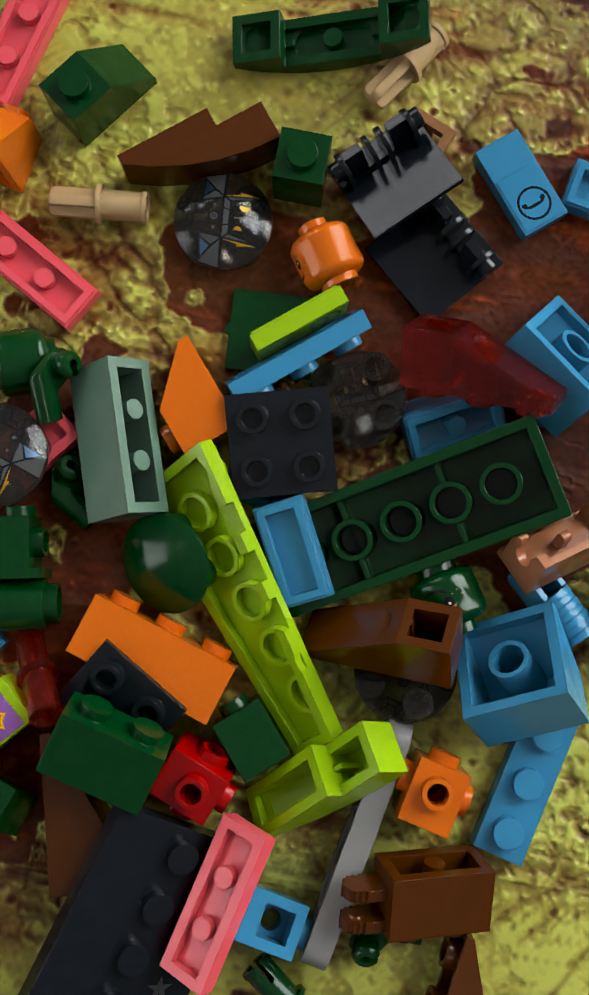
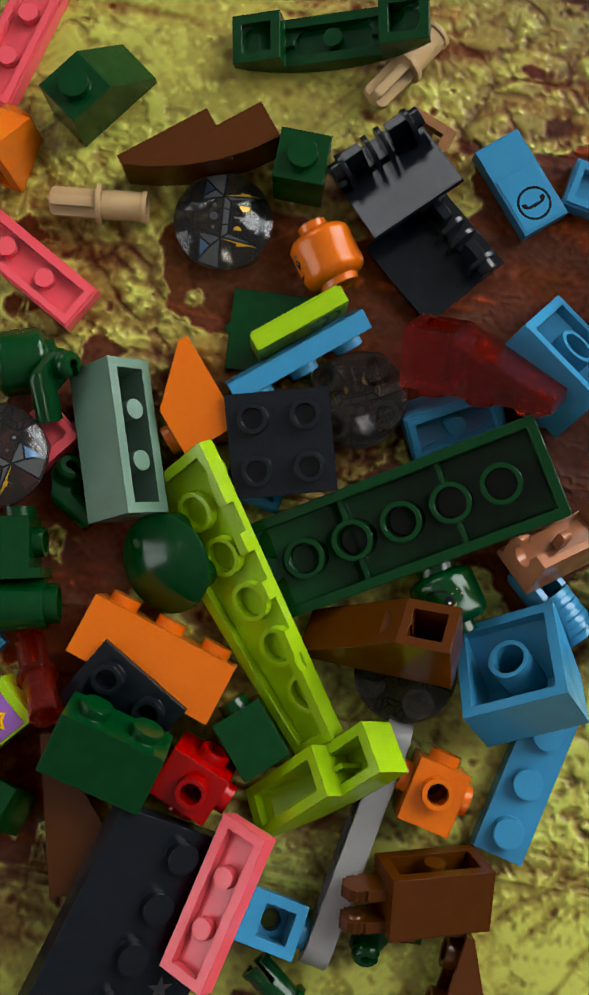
(293, 550): dark azure tile -> none

